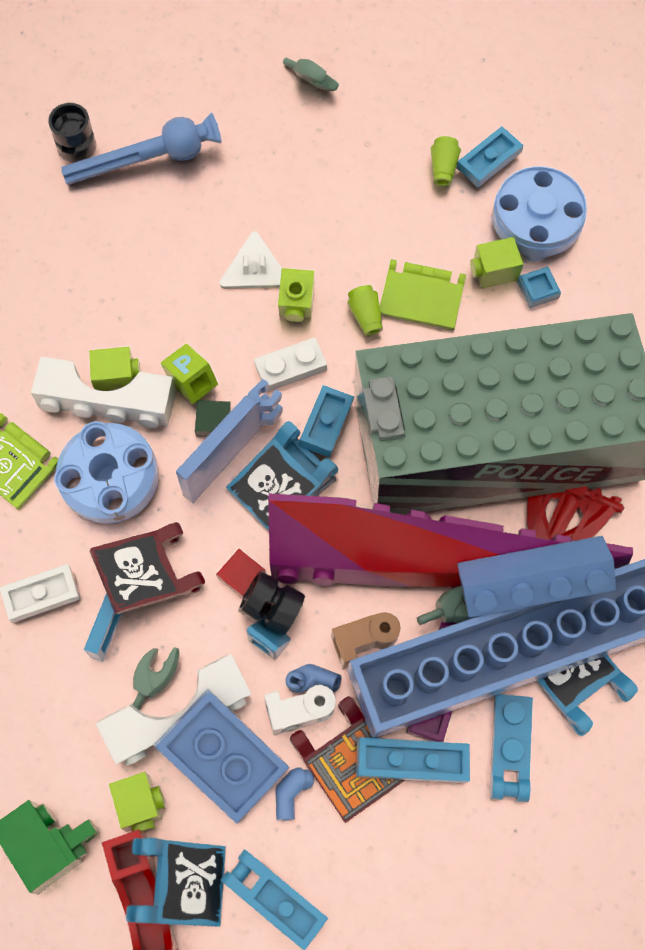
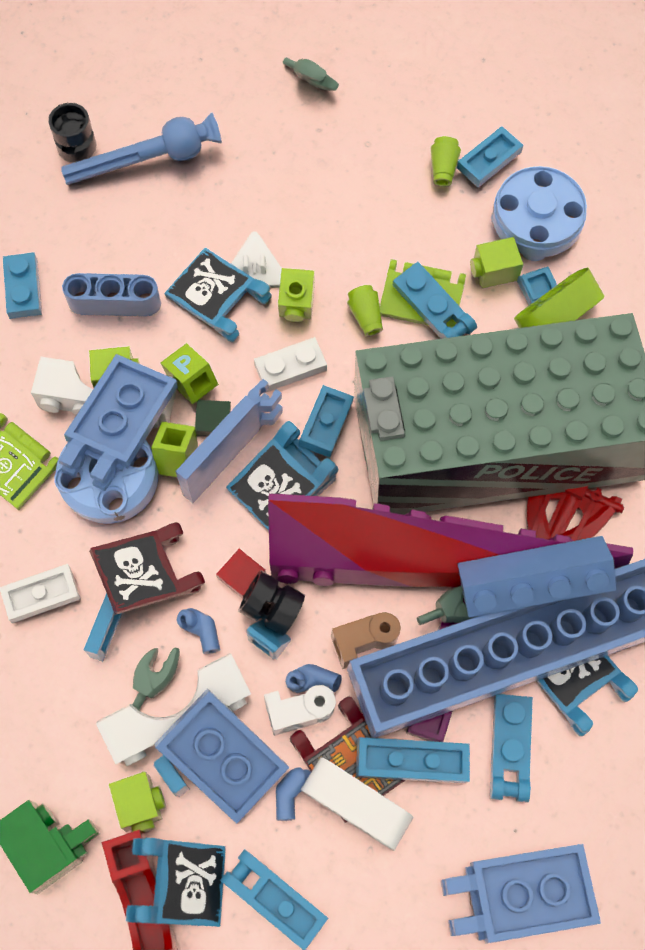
(22, 285): none -> dark azure plate
(99, 286): none -> medium blue beam
(116, 419): none -> medium blue tile
(171, 776): none -> dark azure tile
(173, 446): none -> lime brick
(202, 626): none -> medium blue arm
(212, 289): none -> flag
(357, 803): none -> white beam
(433, 302): none -> dark azure plate
(526, 894): none -> medium blue tile
(563, 302): none -> lime beam

